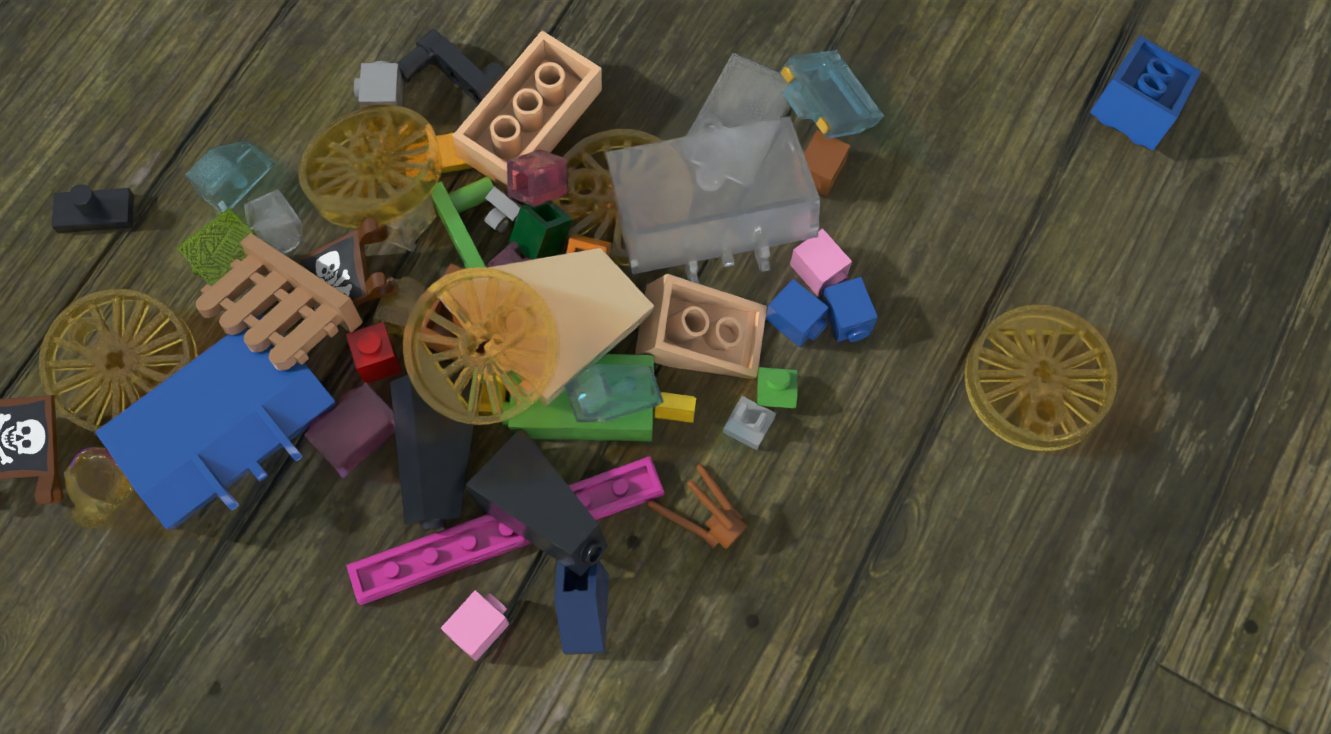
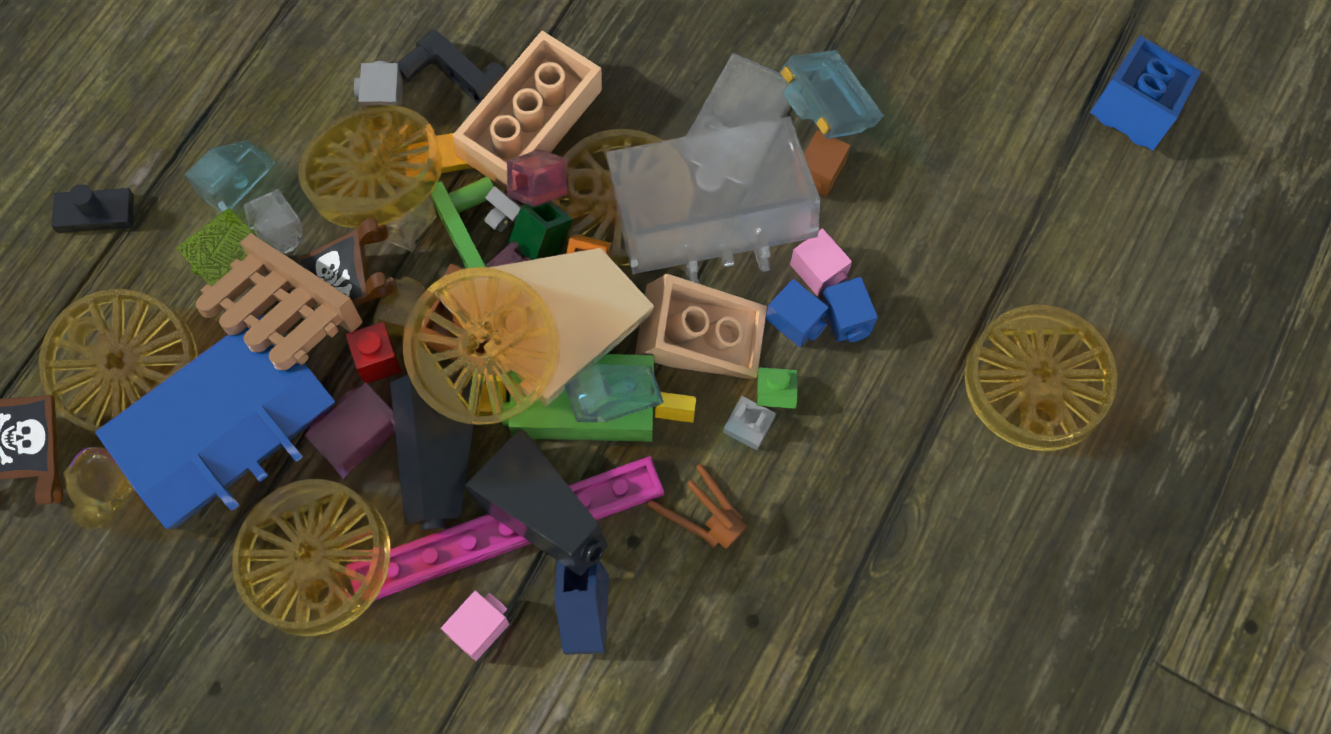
(293, 569): none -> clear yellow piece

